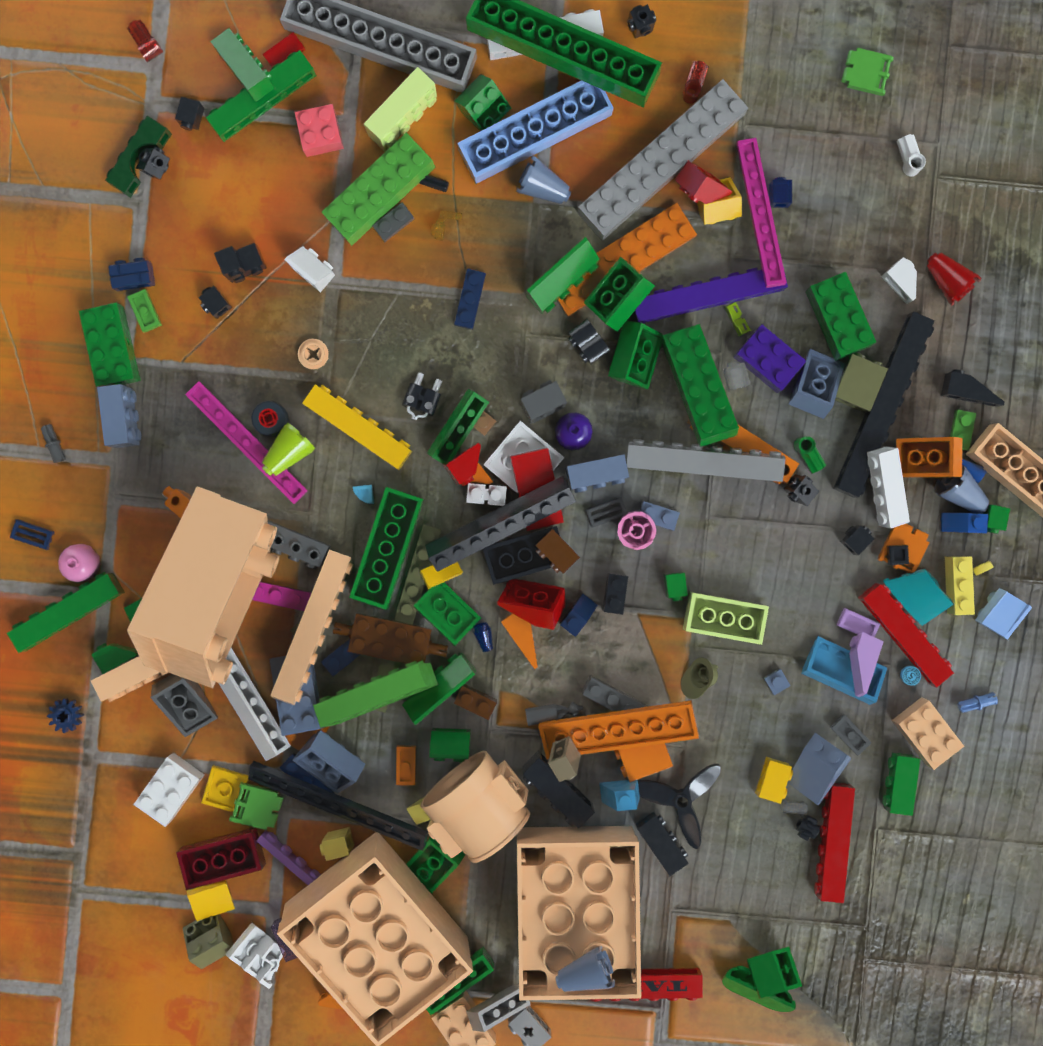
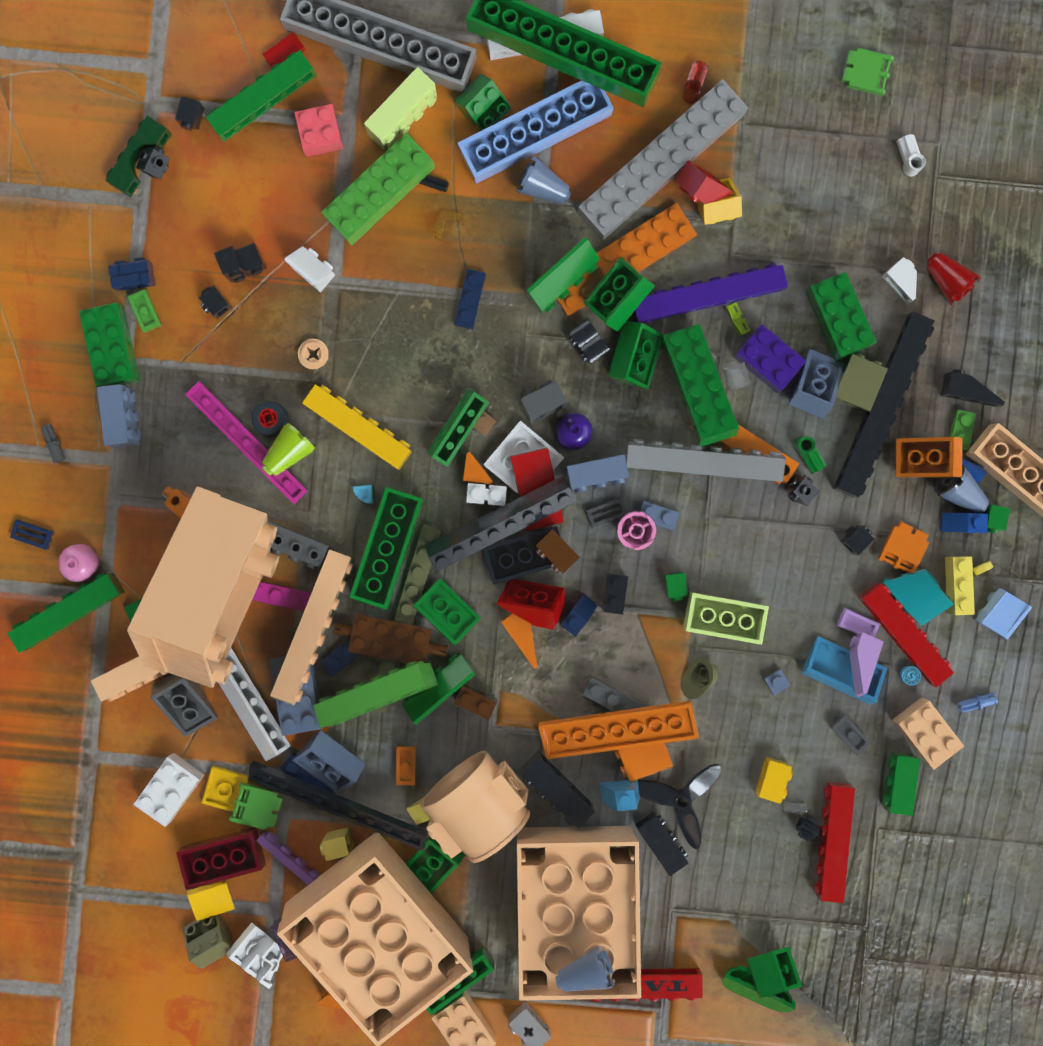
(64, 722): dark blue gear -> none
(112, 656): green slope -> none
(146, 43): clear red piece -> none
(242, 64): green brick -> none
(393, 222): dark grey plate -> none
(422, 399): black piece -> none
(433, 578): yellow tile -> none
(450, 744): green slope -> none
(464, 465): red slope -> none
(483, 636): clear blue cone -> none
(496, 1009): light grey brick -> none
(550, 712): dark grey wheel -> none
(564, 759): dark tan brick -> none
(641, 21): black brick -> none
(761, 213): dark pink plate -> none
(780, 193): clear blue brick -> none
(818, 768): sand blue slope -> none
(888, 487): white brick -> none
(897, 554): black tile -> none

